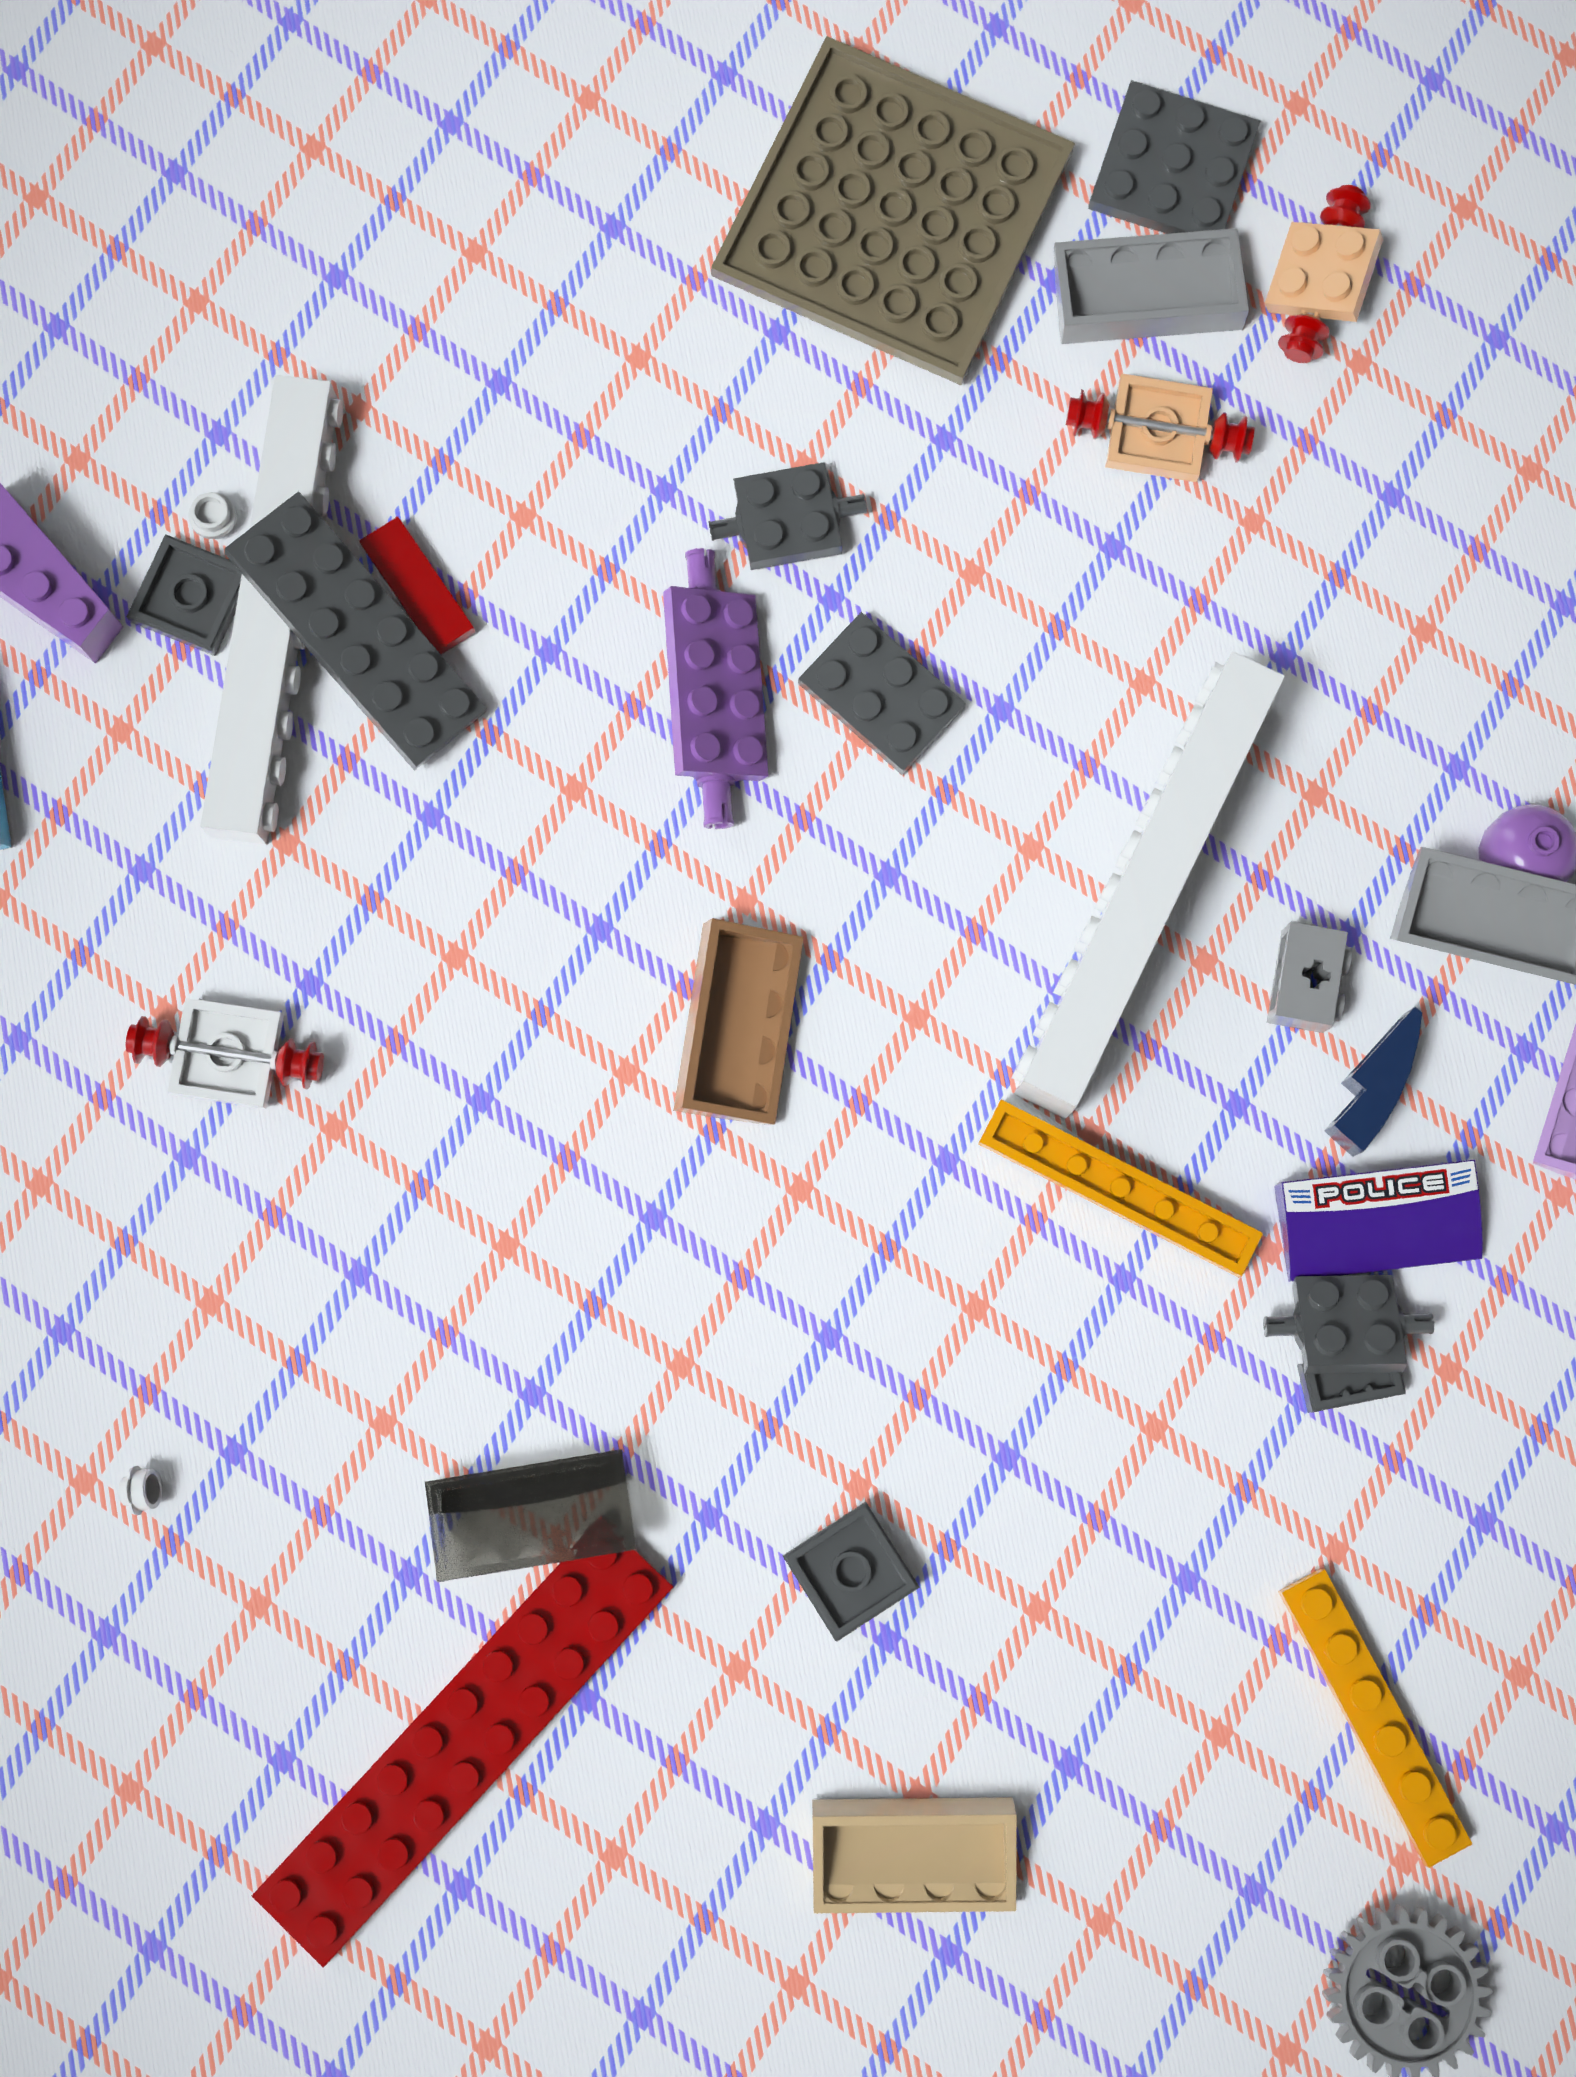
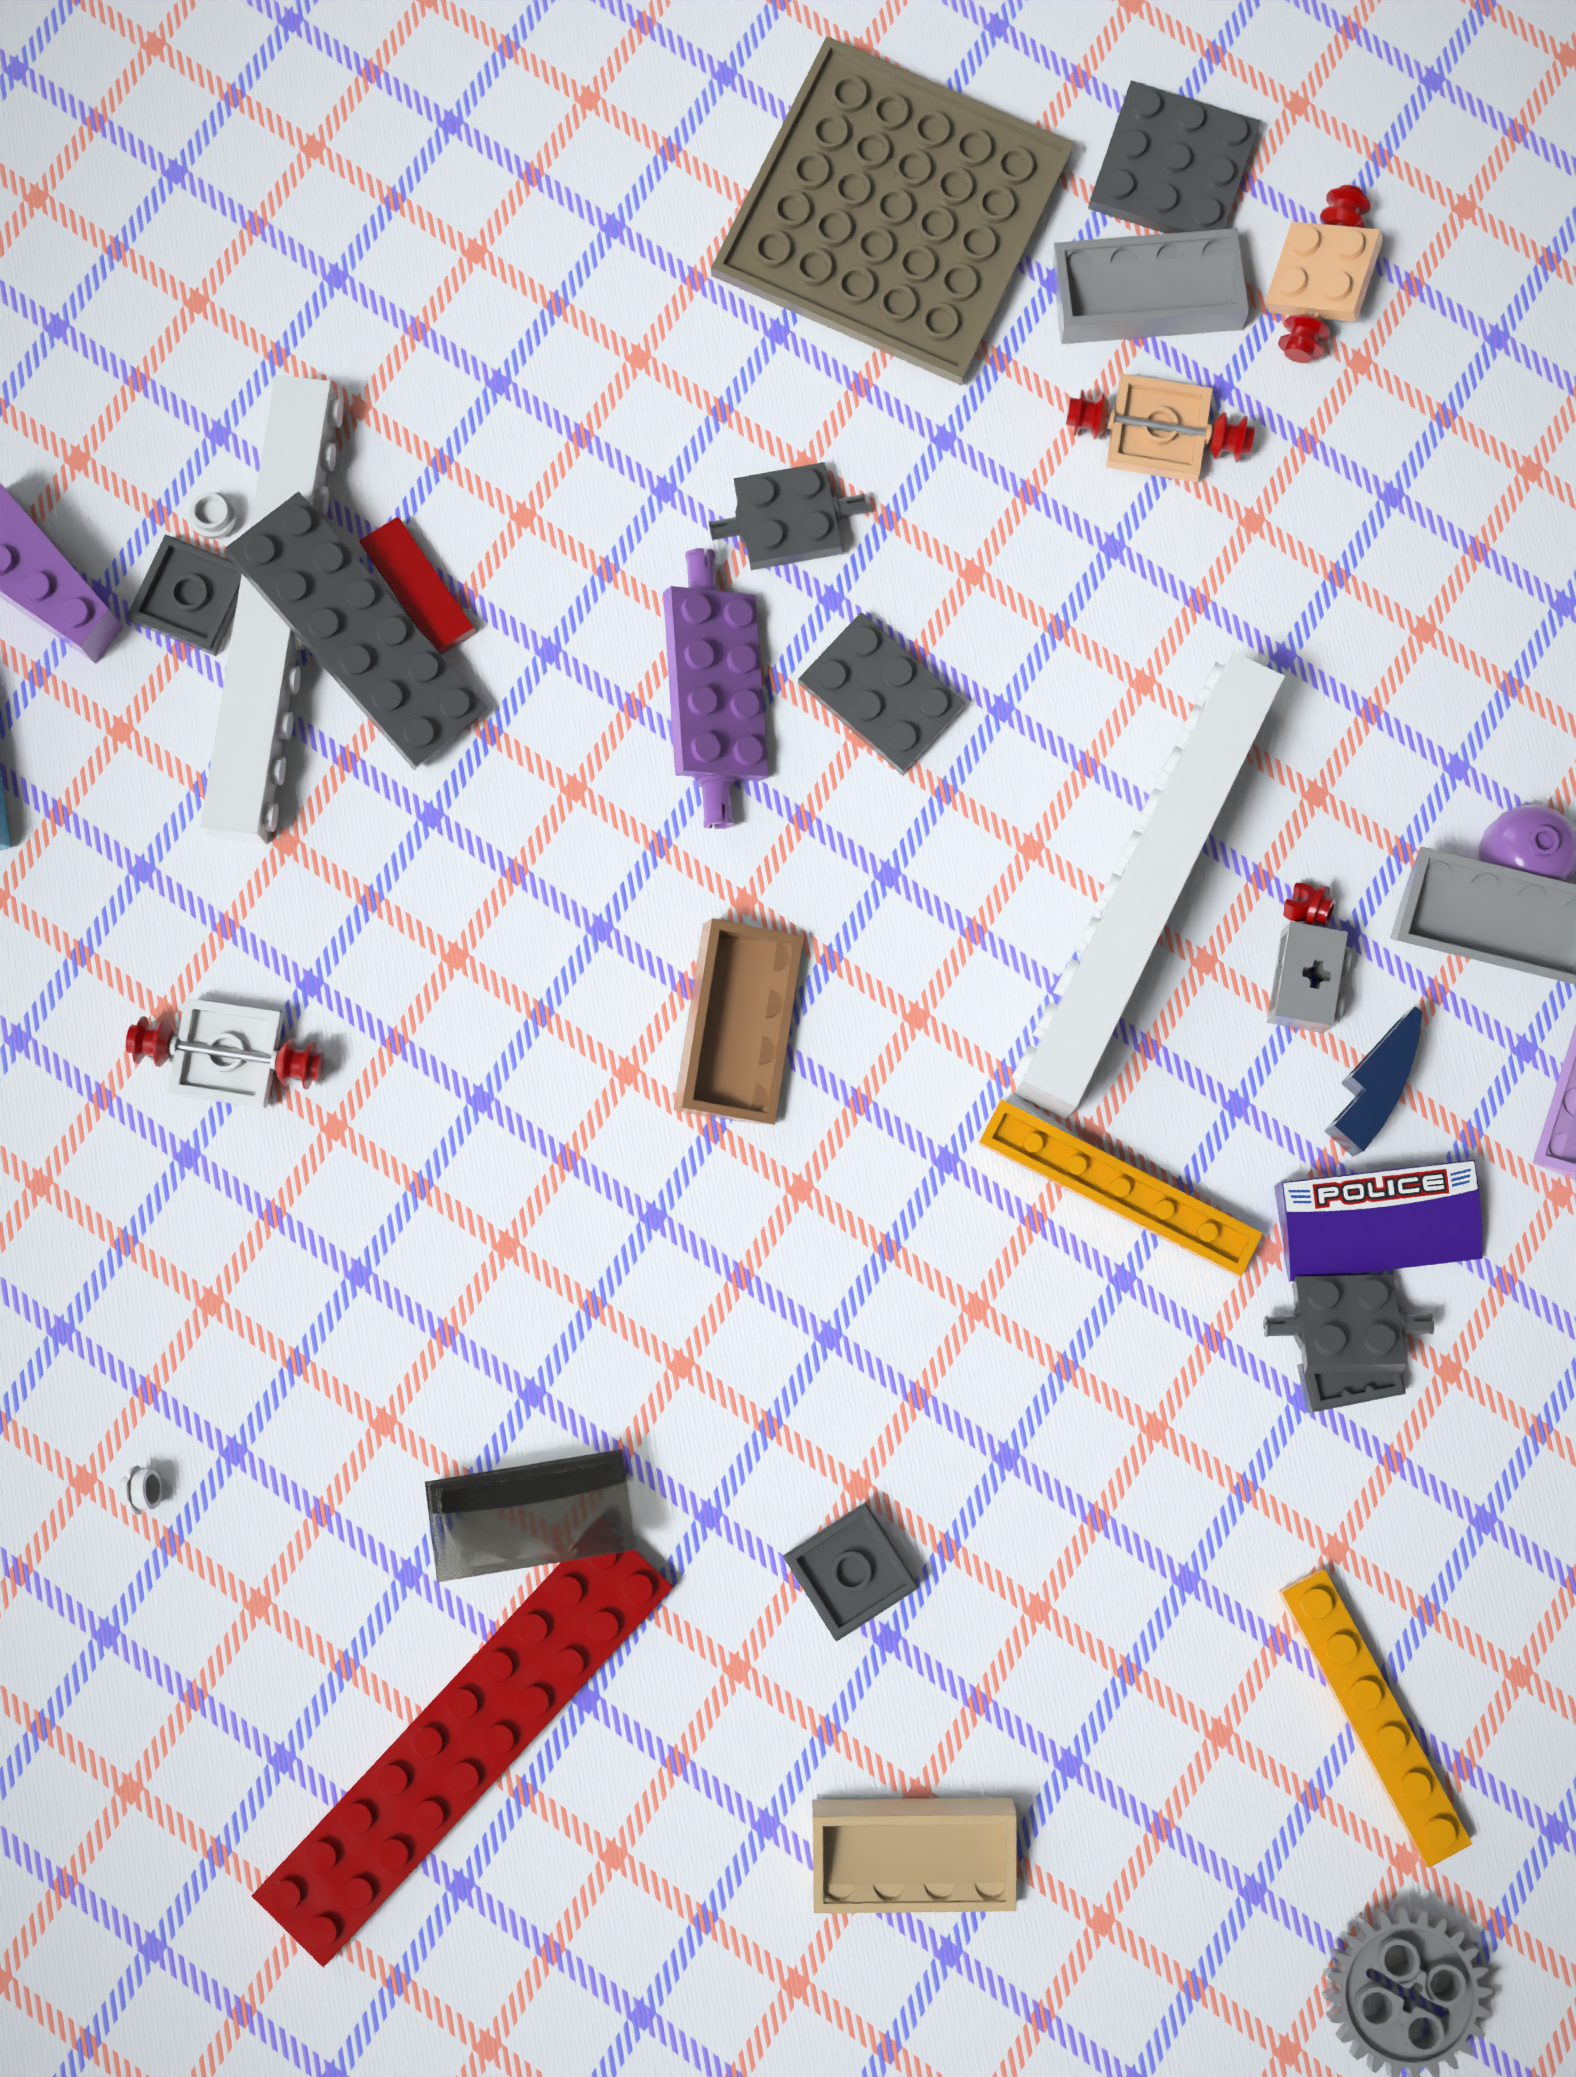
(1310, 905): none -> red plate

